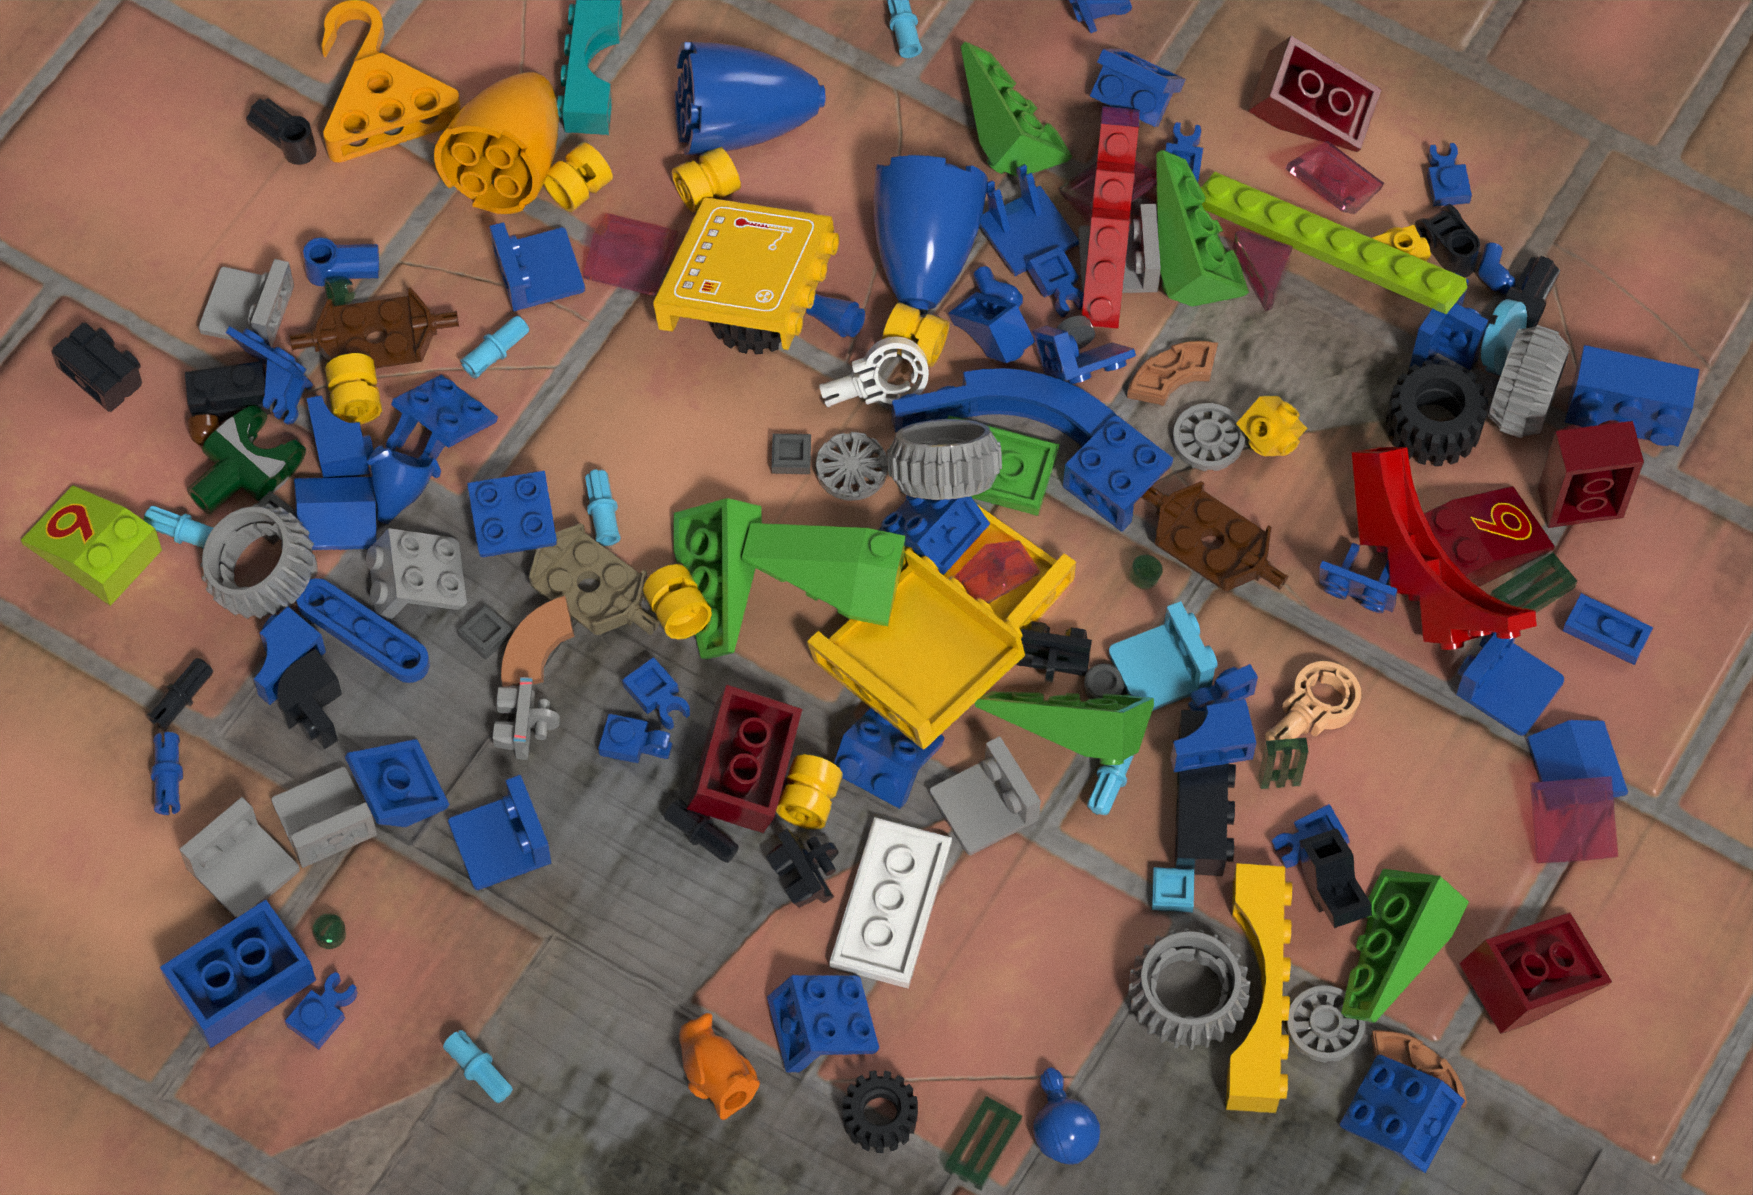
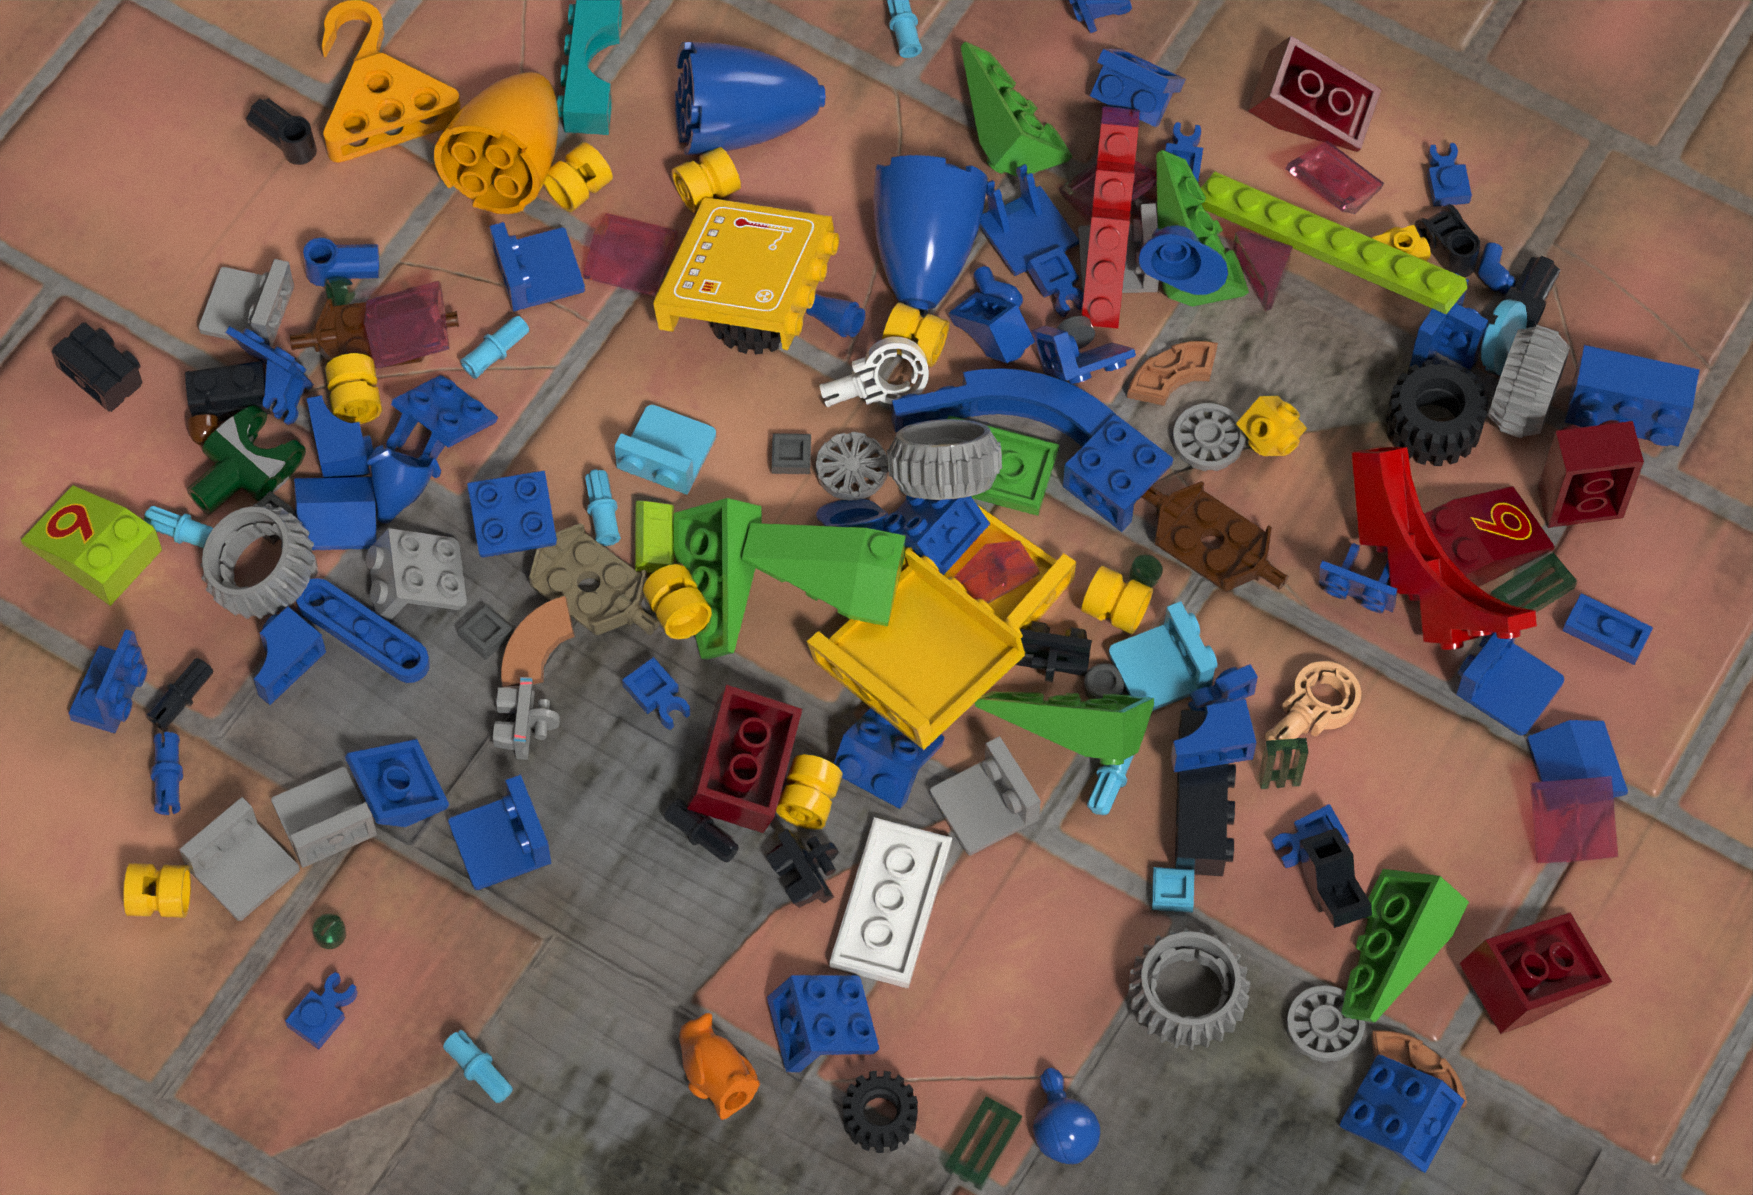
(109, 685): none -> blue bracket
(172, 890): none -> yellow wheel
(238, 973): blue brick -> none
(304, 692): black brick -> none
(406, 324): none -> clear pink slope
(629, 737): blue plate -> none
(653, 536): none -> lime tile
(665, 448): none -> medium azure bracket
(852, 513): none -> blue piece
(1117, 600): none -> yellow wheel
(1182, 261): none -> blue piece
(1255, 1065): yellow arch -> none

